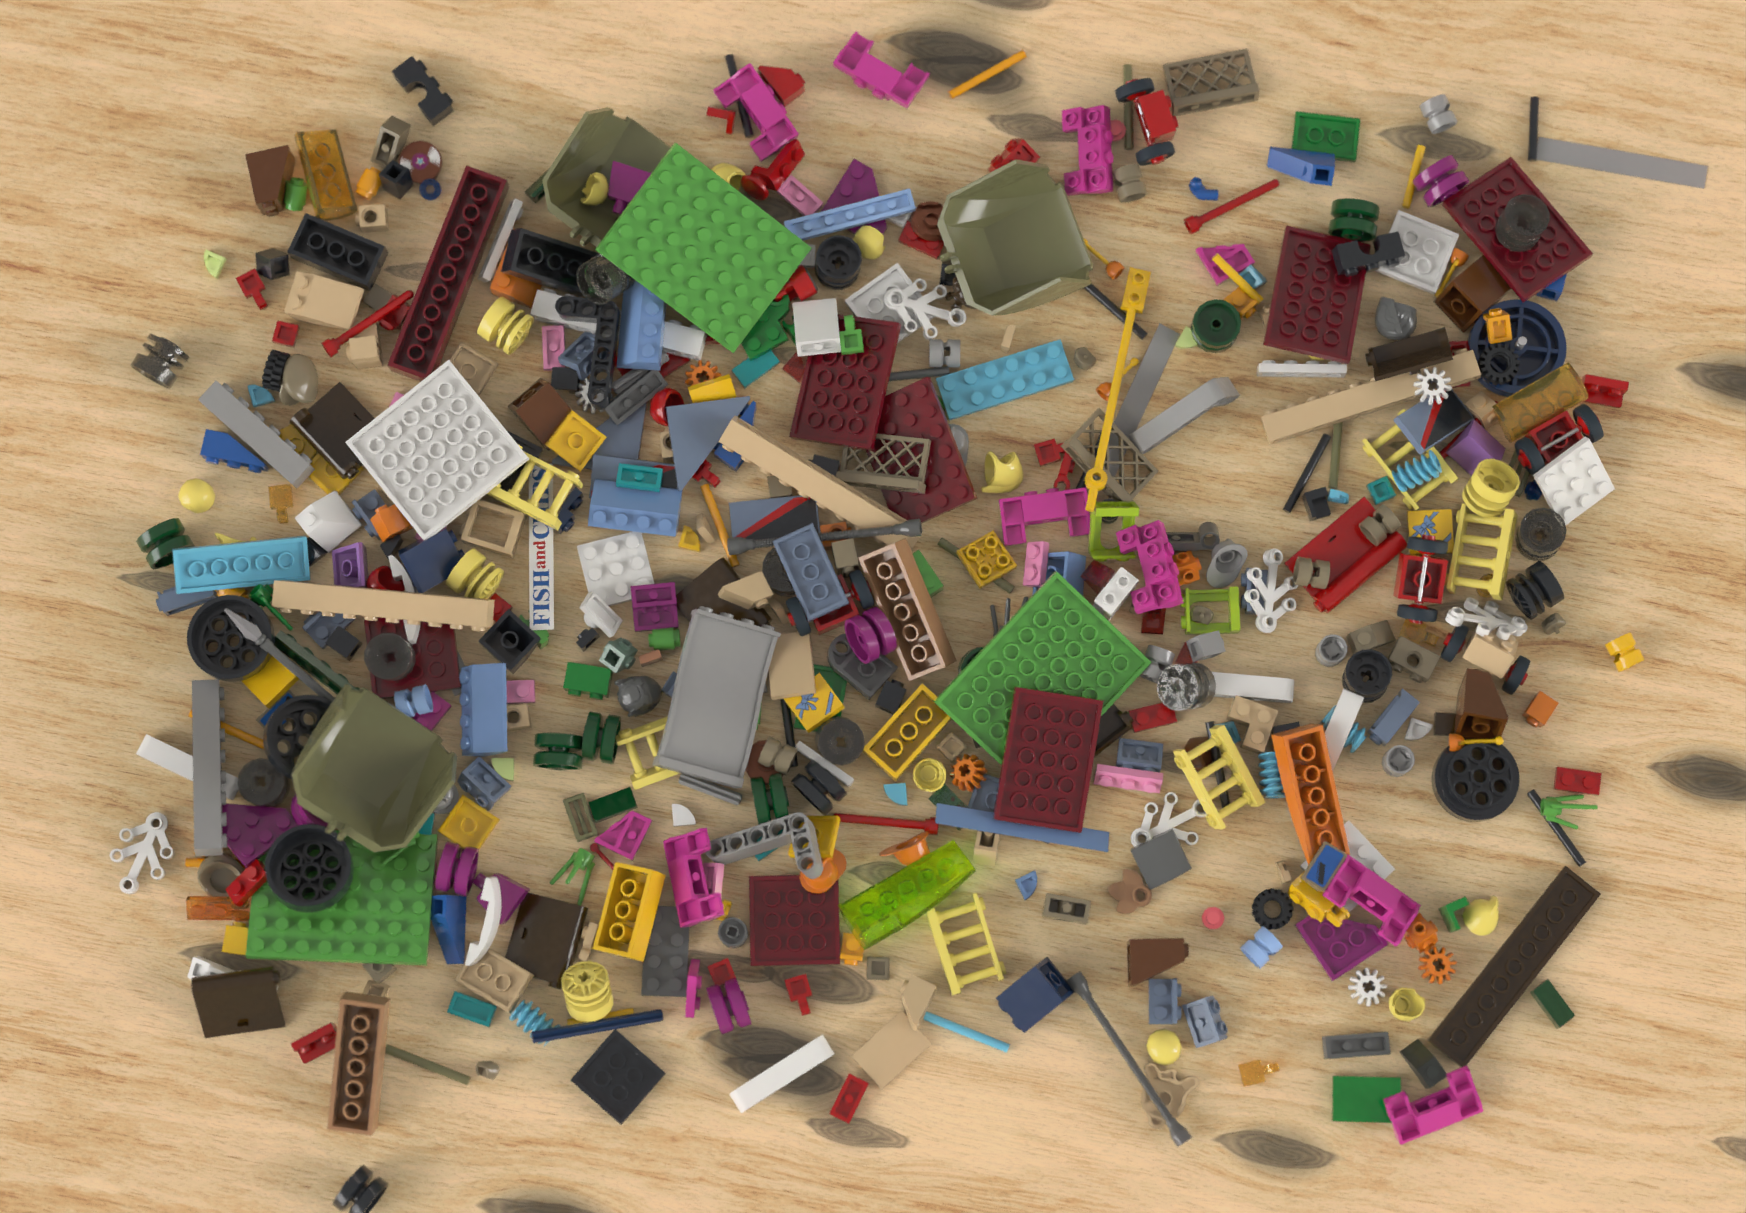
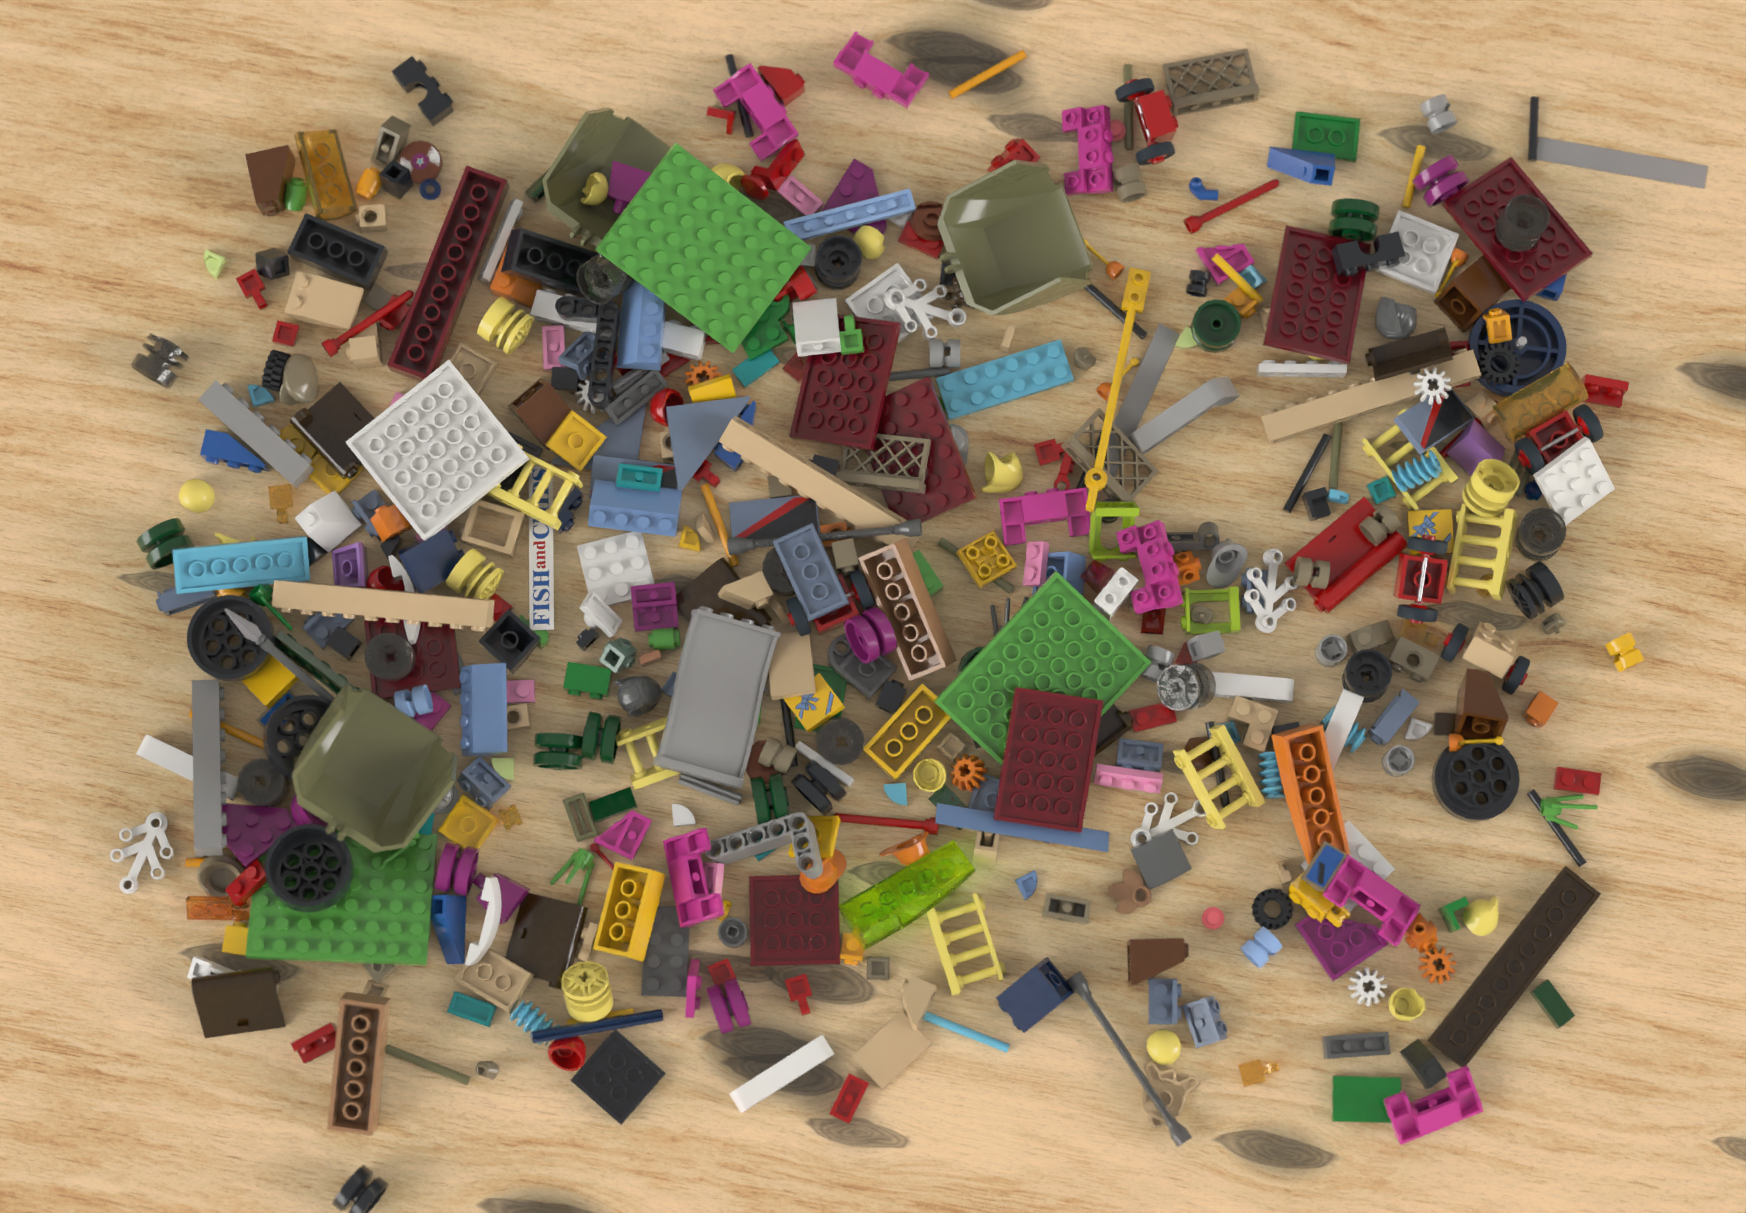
(510, 817): none -> clear yellow wheel
(567, 1053): none -> red hat
(1198, 283): none -> black wheel
(1487, 622): white plant -> none

